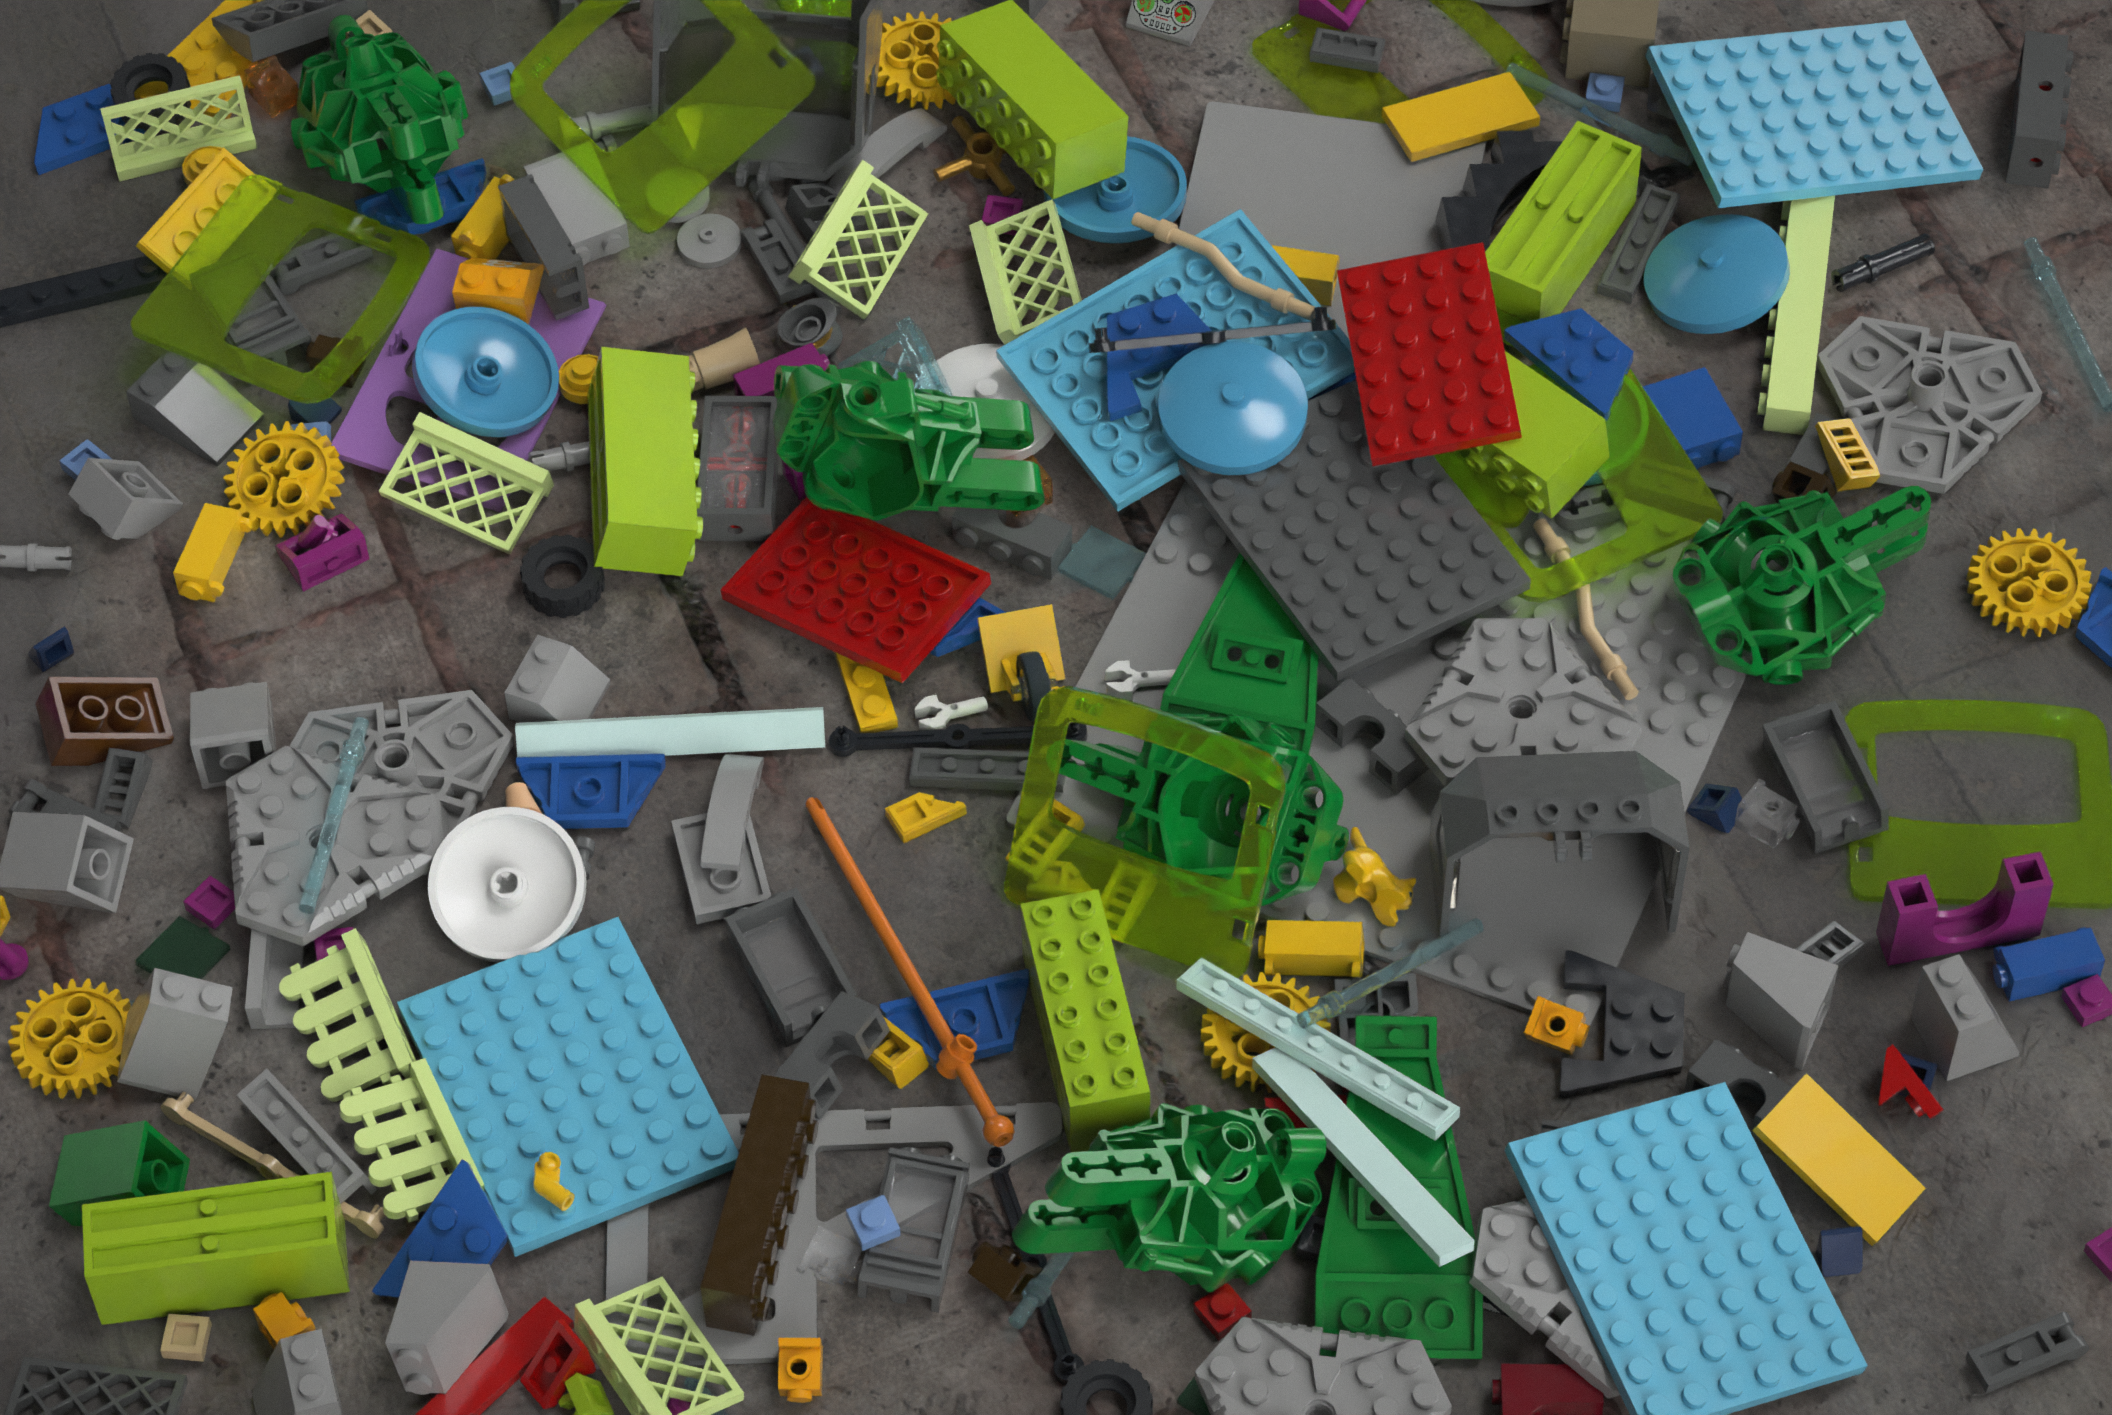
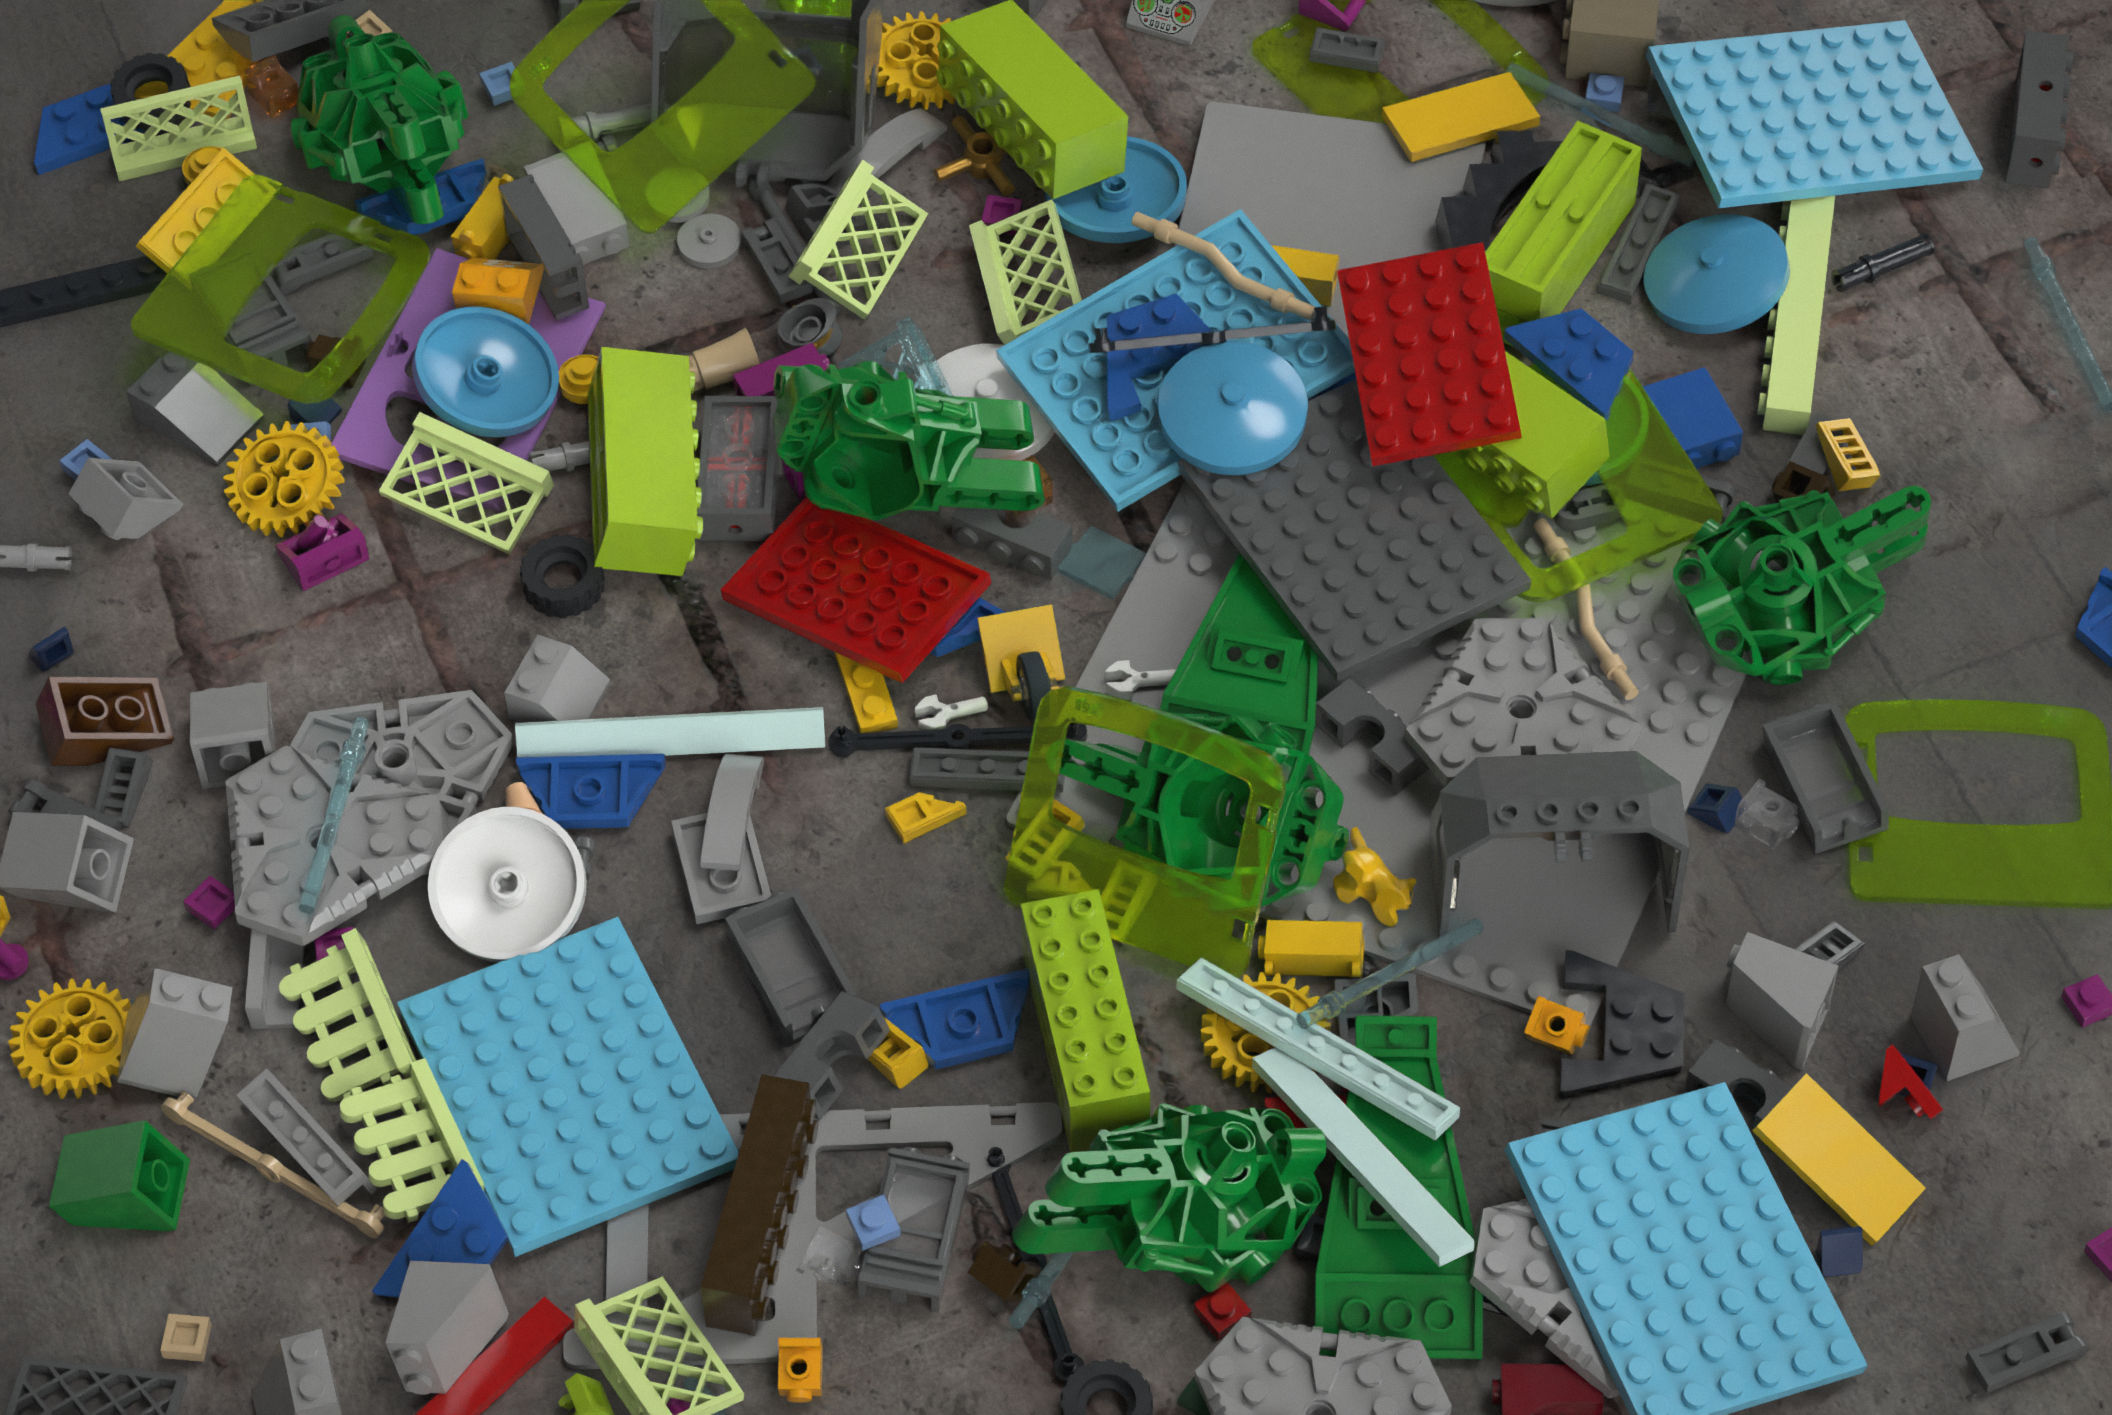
(183, 950): clear green piece -> none
(210, 552): yellow brick -> none
(214, 1248): lime brick -> none
(281, 1319): light orange brick -> none
(547, 1181): yellow arm -> none
(554, 1363): red slope -> none
(957, 1051): orange bar -> none
(1925, 410): light grey plate -> none
(2010, 912): magenta arch -> none
(2028, 582): yellow gear -> none
(2047, 963): blue brick -> none

